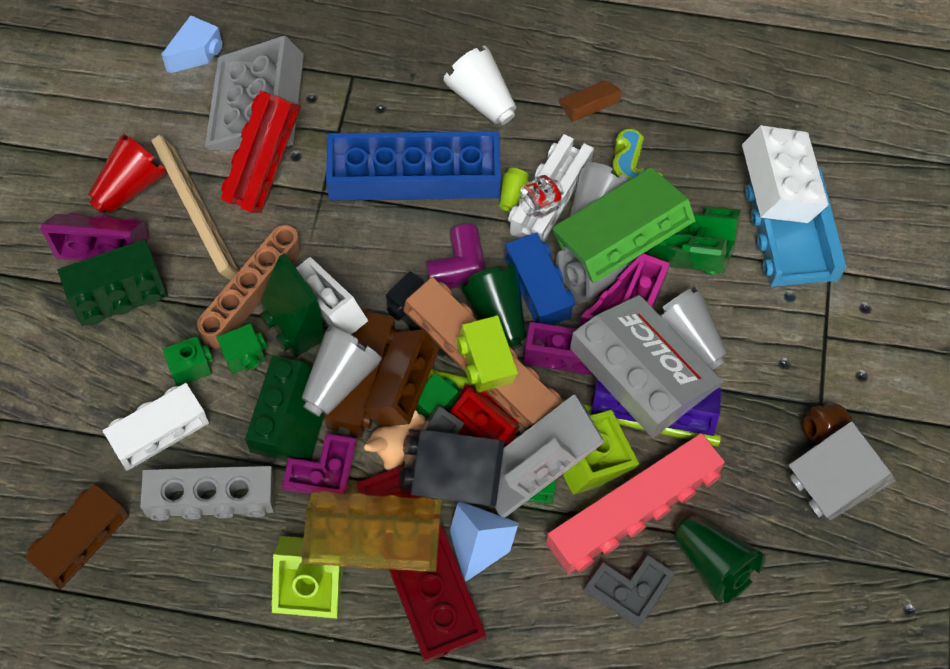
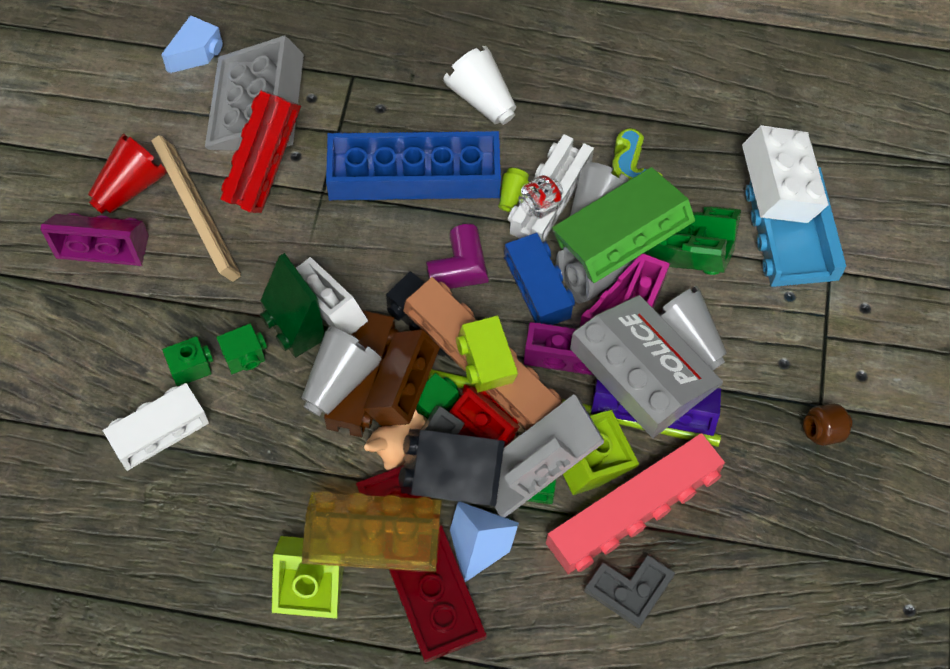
(76, 536): reddish brown brick -> none
(112, 283): dark green brick -> none
(194, 482): light grey brick -> none
(247, 298): nougat beam -> none
(279, 421): dark green slope -> none
(327, 475): magenta brick -> none
(498, 293): dark green cone -> none
(590, 100): dark orange slope -> none
(718, 557): dark green cone -> none
(840, 472): light grey slope -> none

